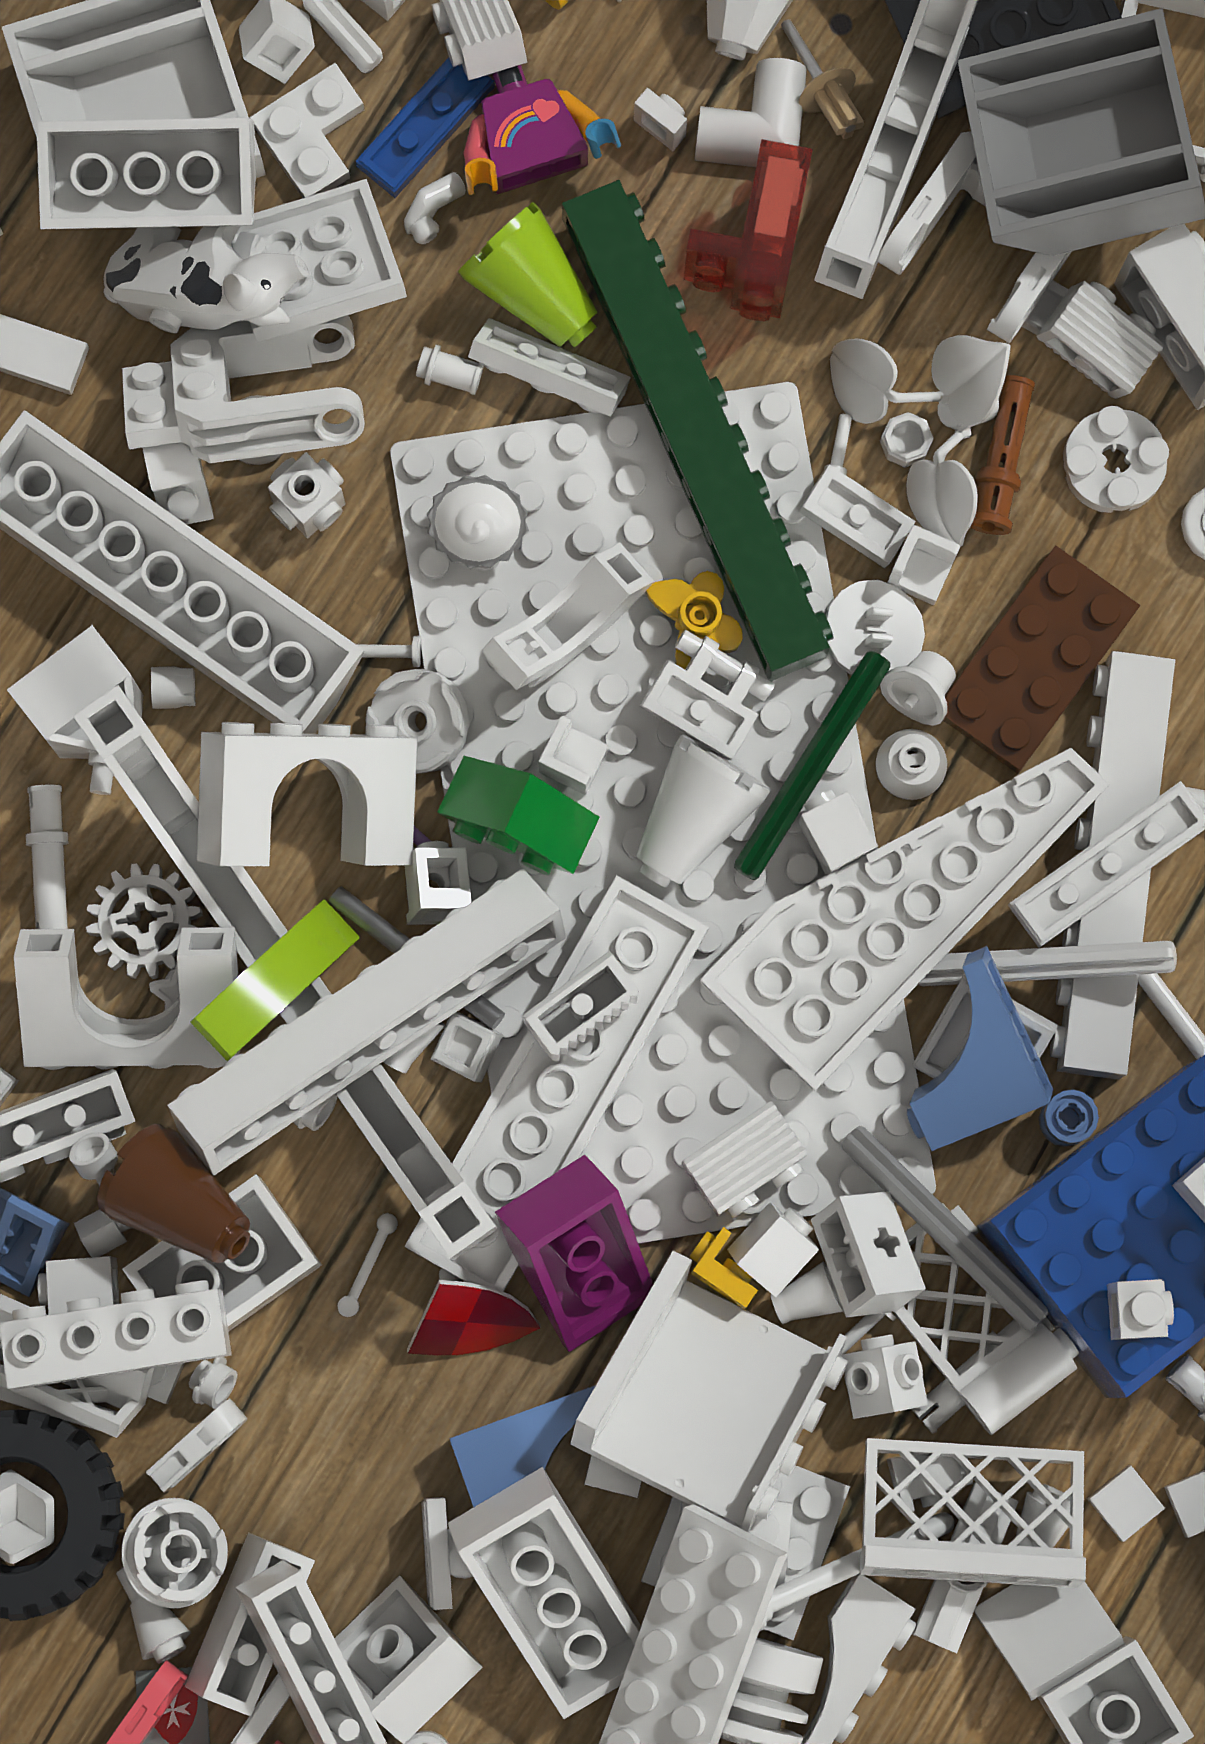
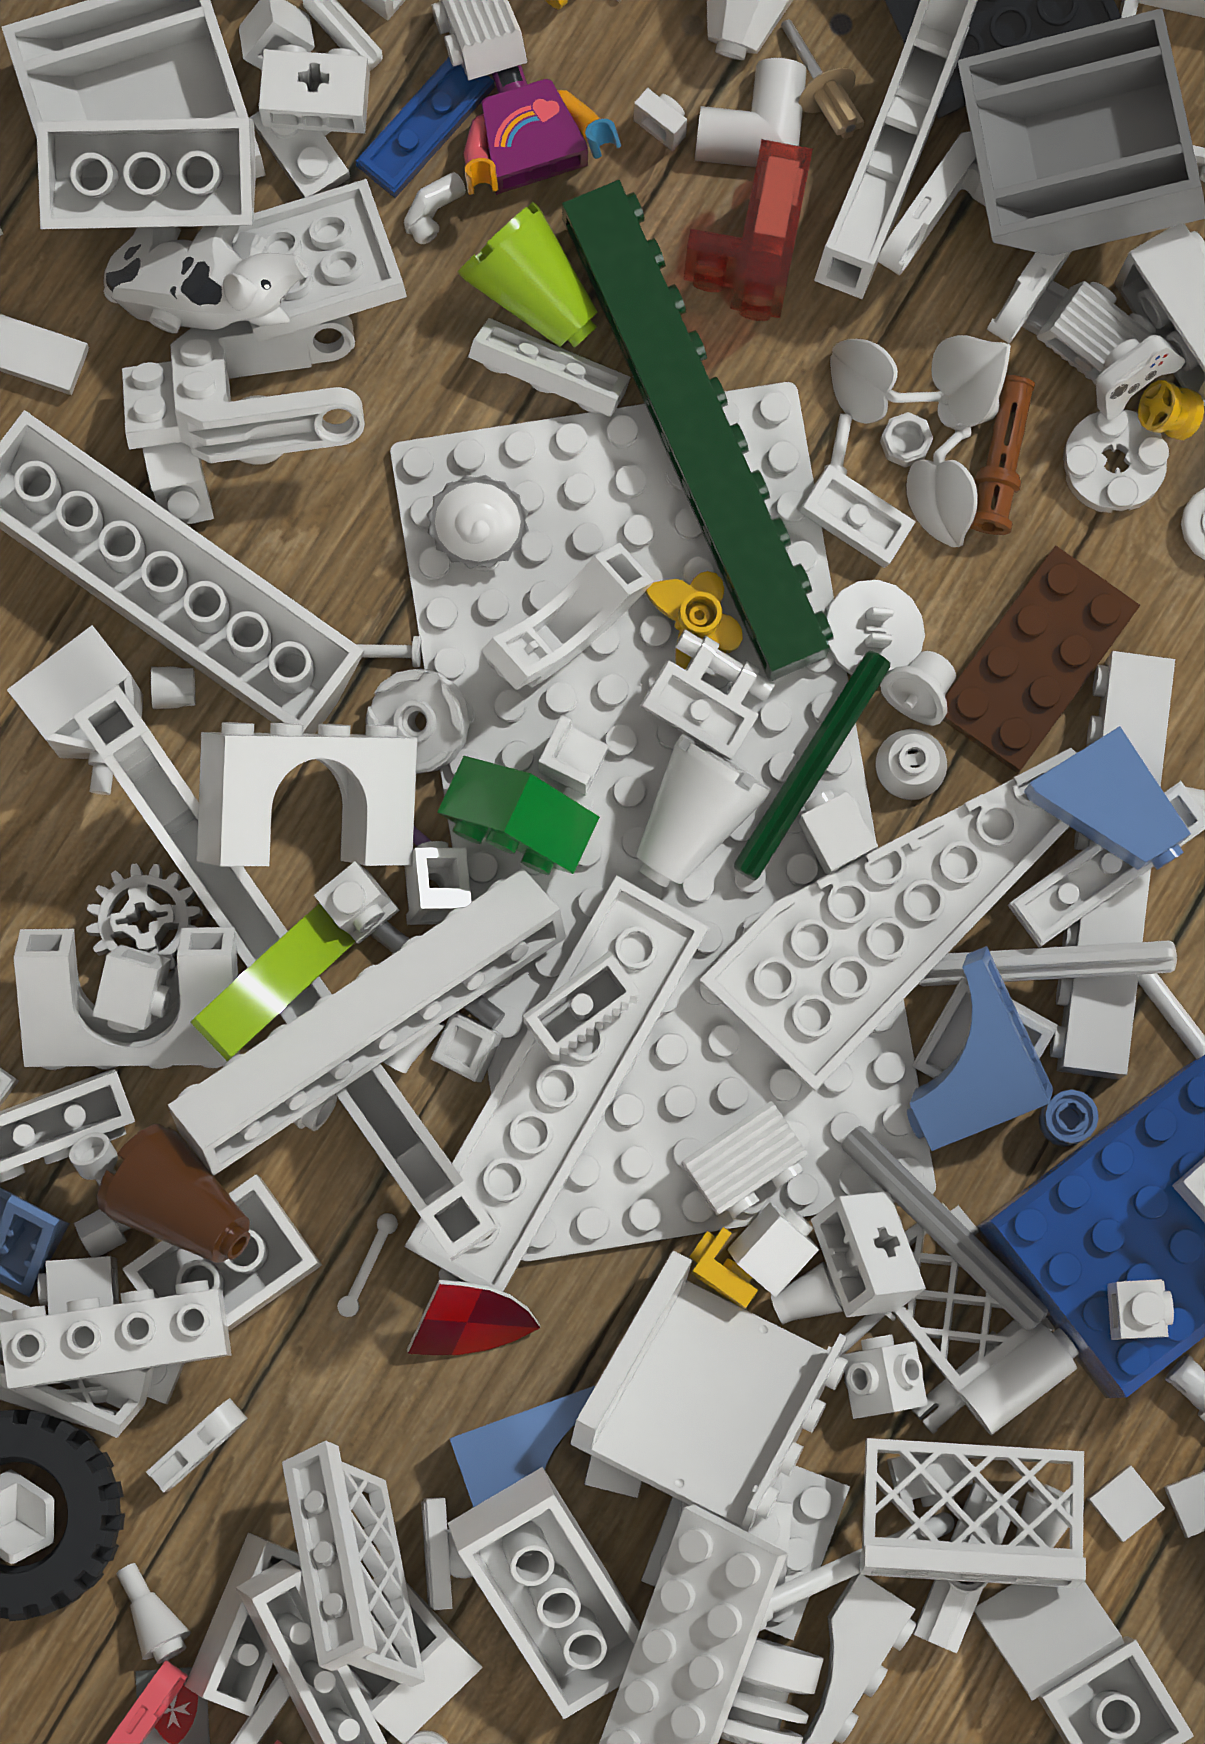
(47, 856): white pin -> none
(133, 989): none -> white brick
(174, 1553): white cone -> none
(212, 1382): white plate -> none
(310, 511): white brick -> none
(336, 1582): none -> white fence
(340, 98): none -> white brick
(356, 902): none -> white brick
(449, 370): white pin -> none
(577, 1251): magenta slope -> none
(923, 564): white panel -> none
(1113, 802): none -> medium blue slope
(1131, 368): none -> white piece
(1171, 410): none -> yellow wheel

